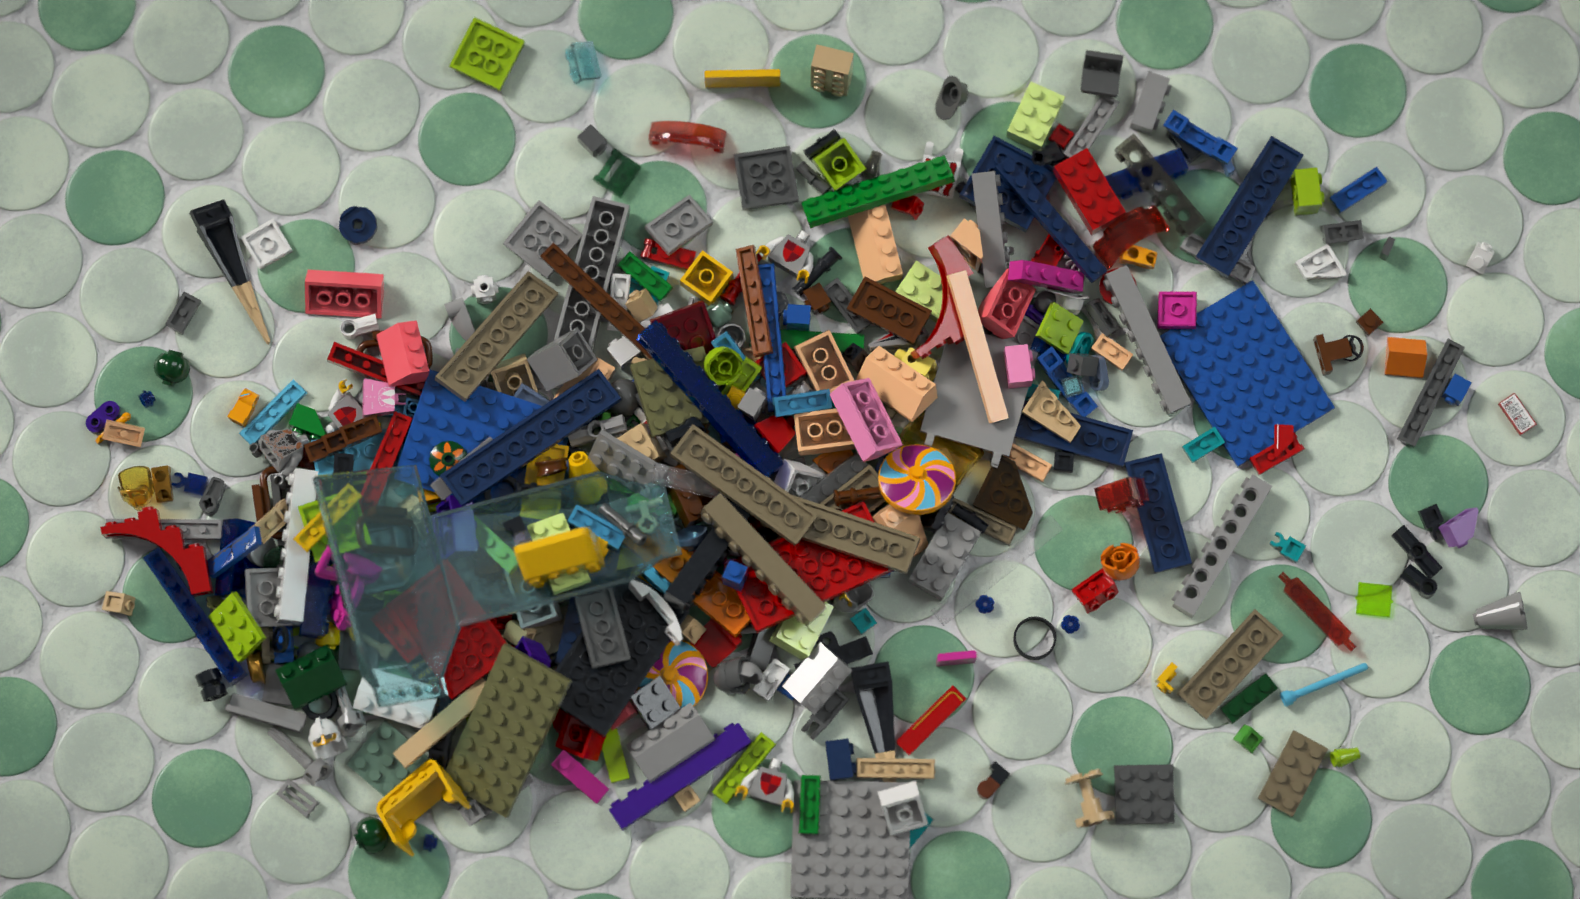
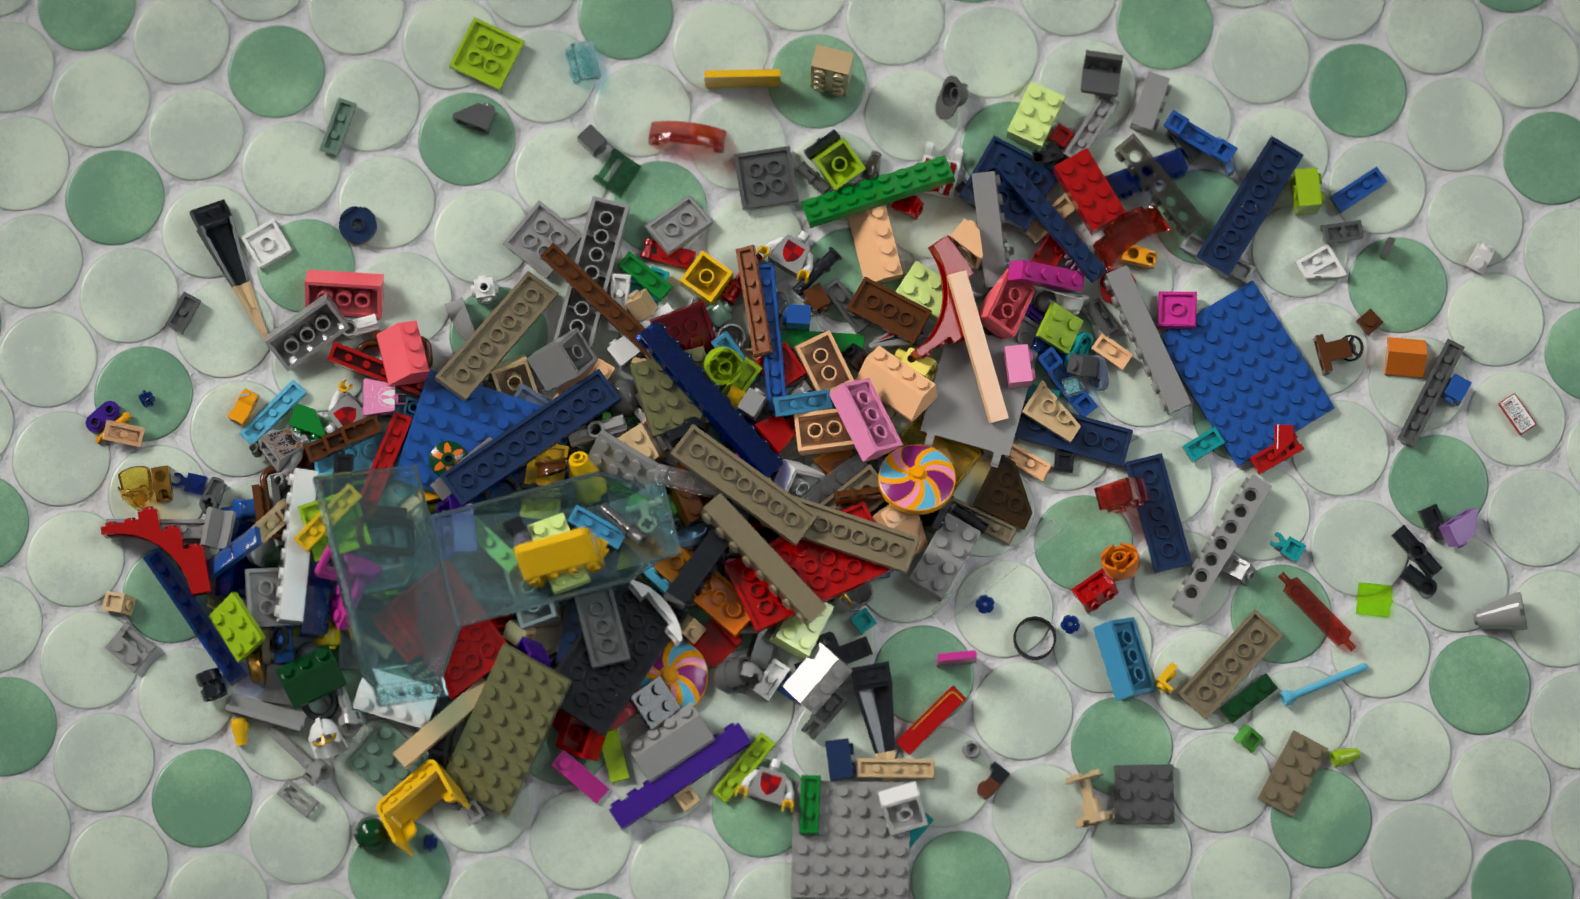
(126, 652): none -> light grey plate
(171, 367): dark green plant -> none
(217, 528): none -> light grey panel
(240, 730): none -> yellow cone
(243, 507): none -> blue piece
(306, 332): none -> light grey slope
(338, 127): none -> sand green plate
(478, 117): none -> dark grey slope
(735, 575): blue brick -> none
(976, 749): none -> light grey plate
(977, 283): none -> white hair
(1063, 206): none -> tan plate
(1124, 658): none -> dark azure slope
(1239, 569): none -> light grey bracket

